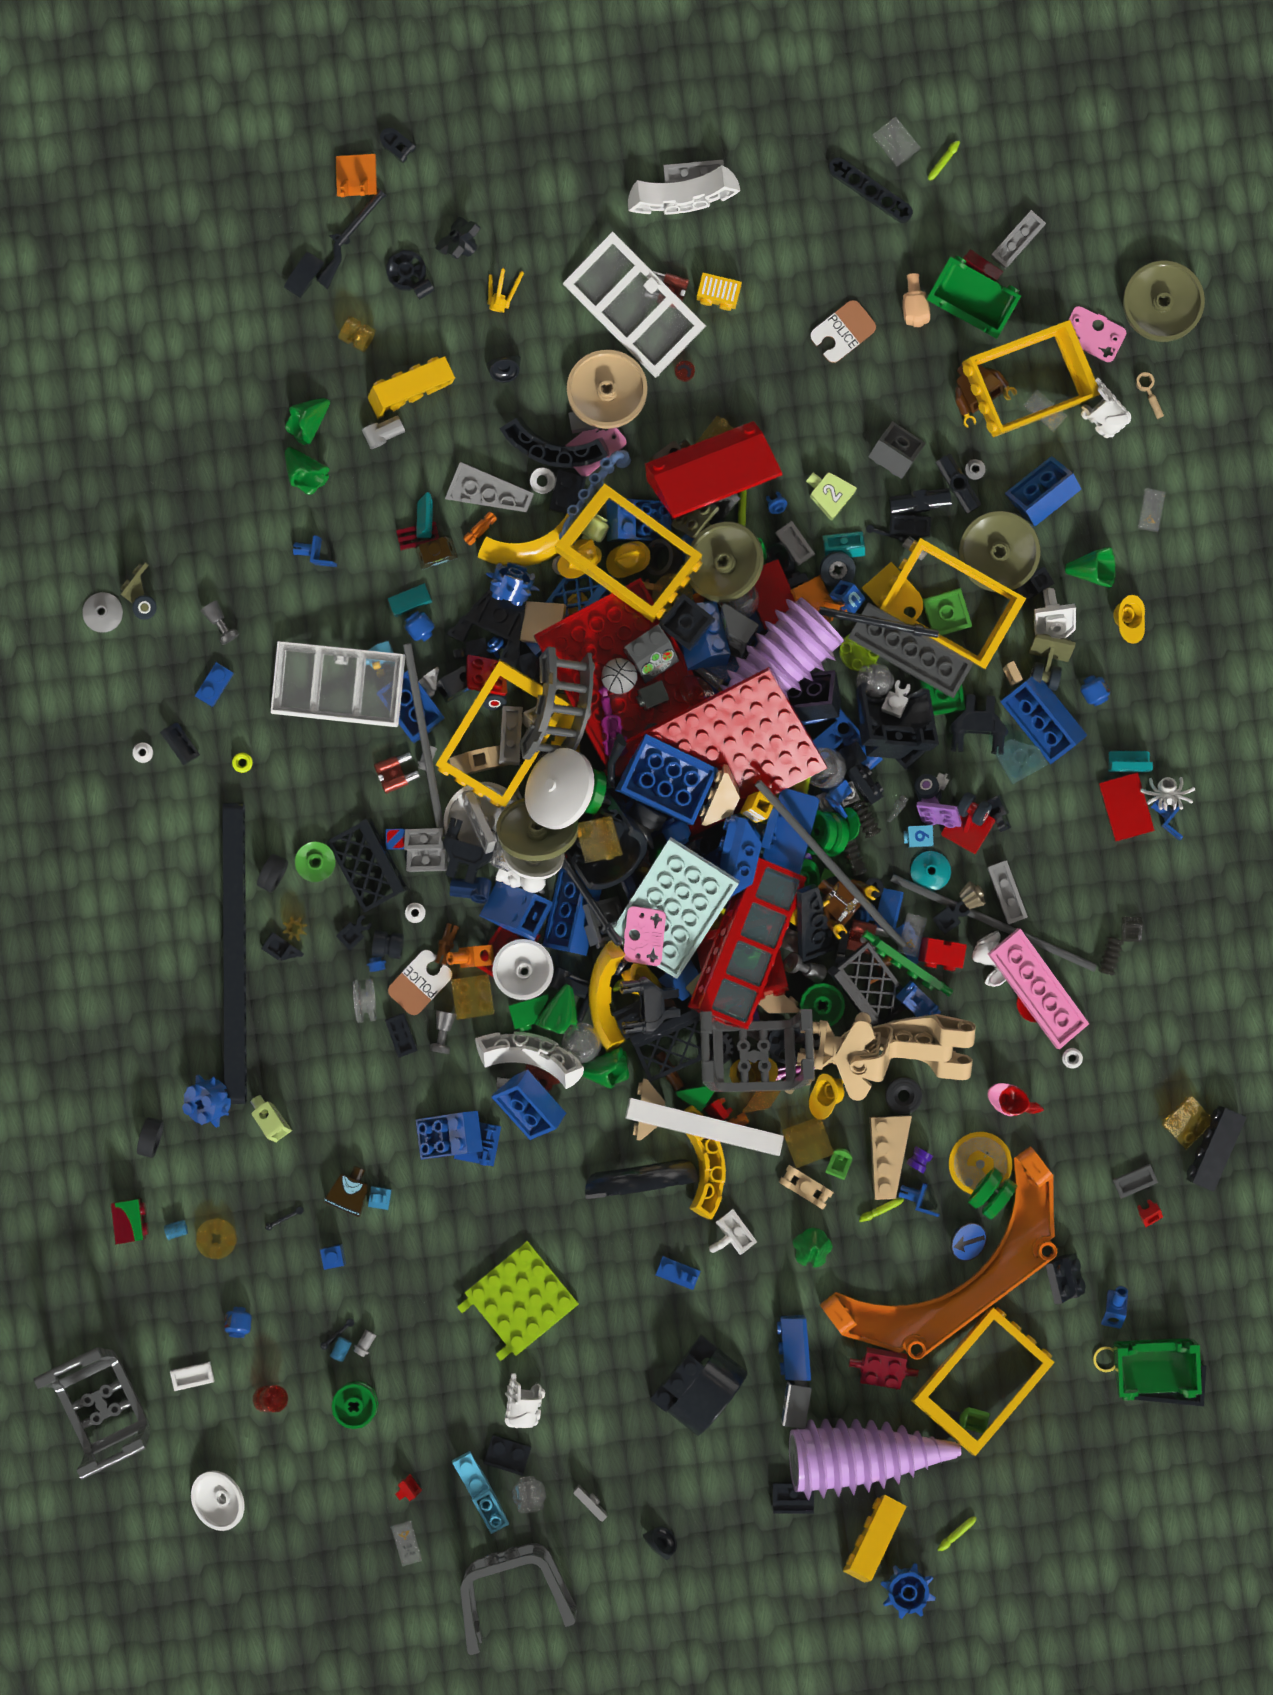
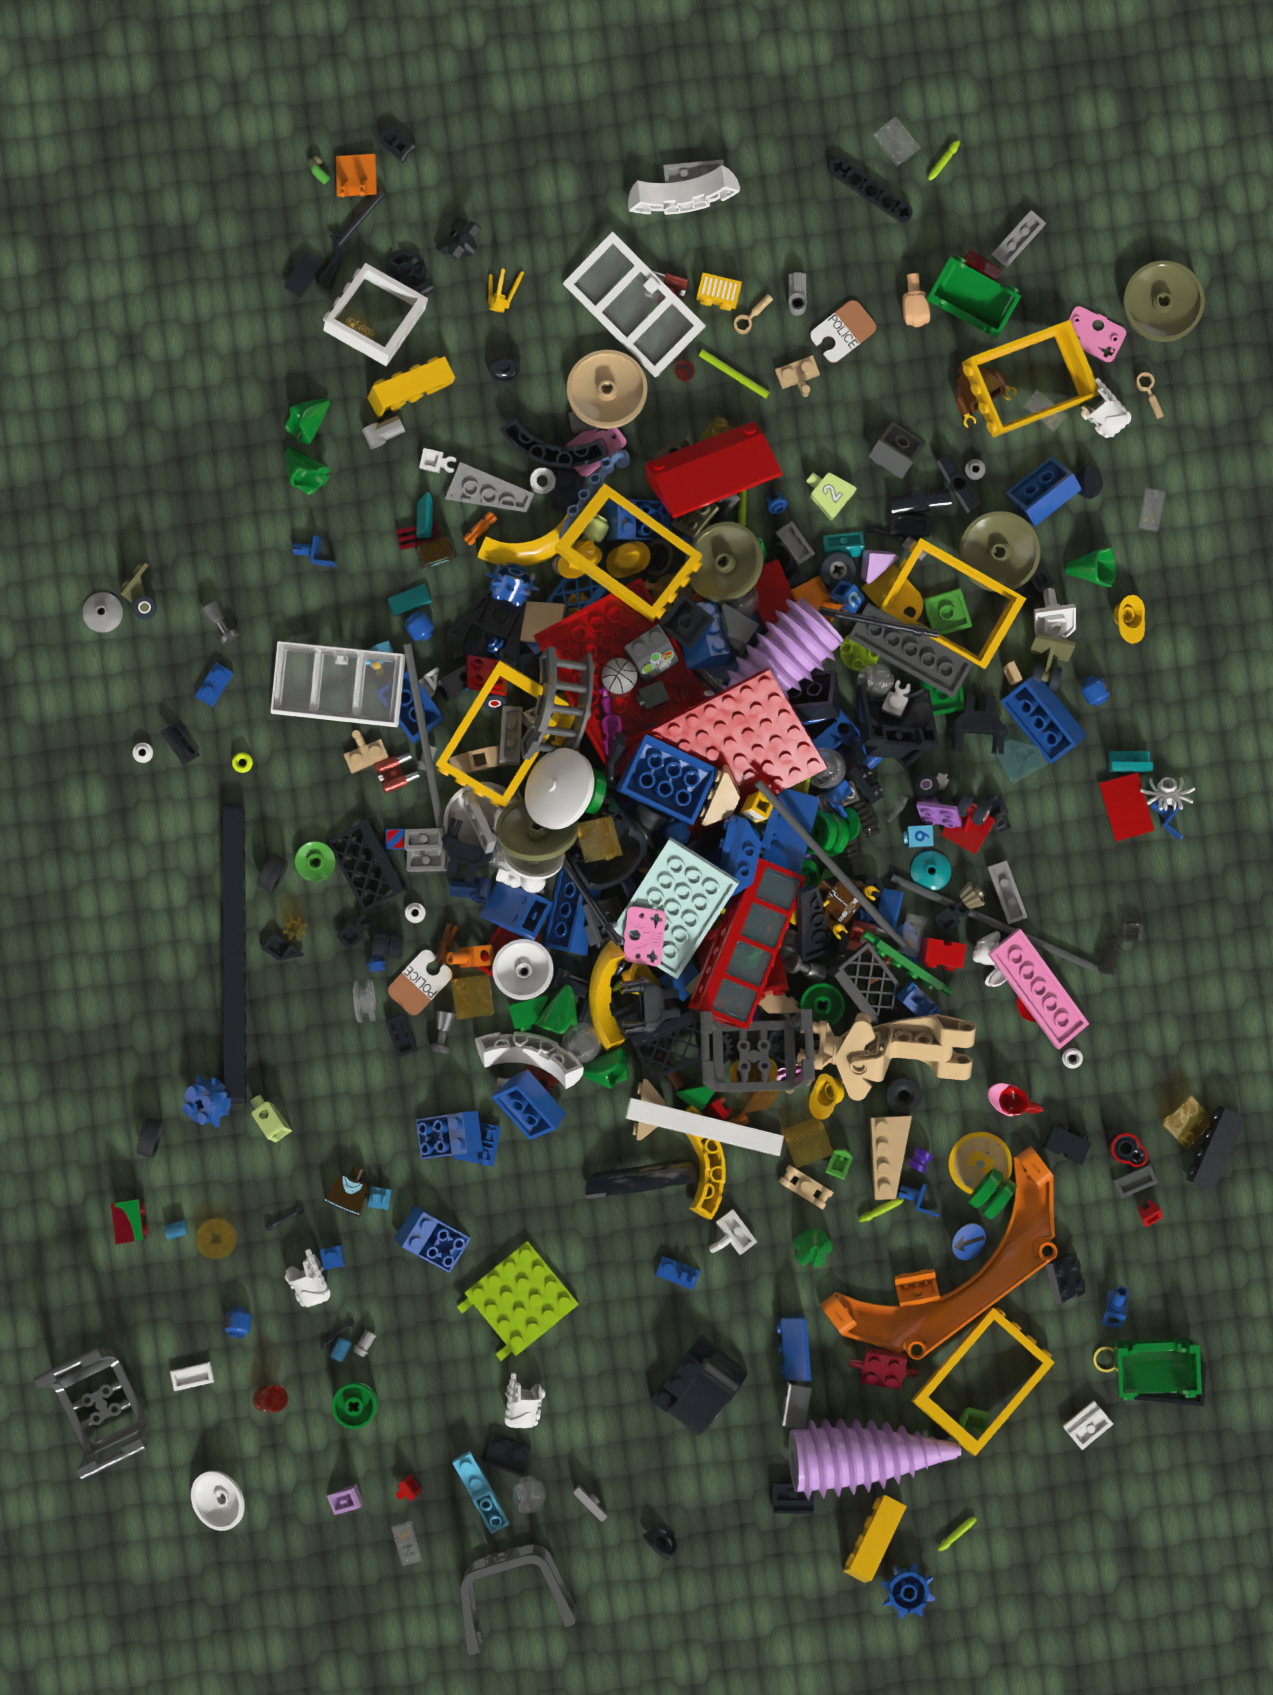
(309, 1283): none -> white helmet
(316, 170): none -> bright green arm
(345, 1499): none -> lavender slope
(361, 342): none -> white window
(365, 754): none -> tan plate
(432, 1239): none -> blue slope
(433, 461): none -> white plate
(734, 373): none -> lime bar
(755, 311): none -> tan piece
(797, 292): none -> light grey piece
(797, 374): none -> tan plate
(875, 563): none -> lavender slope
(916, 1288): none -> orange bracket
(1061, 1140): none -> black brick
(1087, 1425): none -> white plate
(1089, 481): none -> black piece
(1127, 1149): none -> black piece

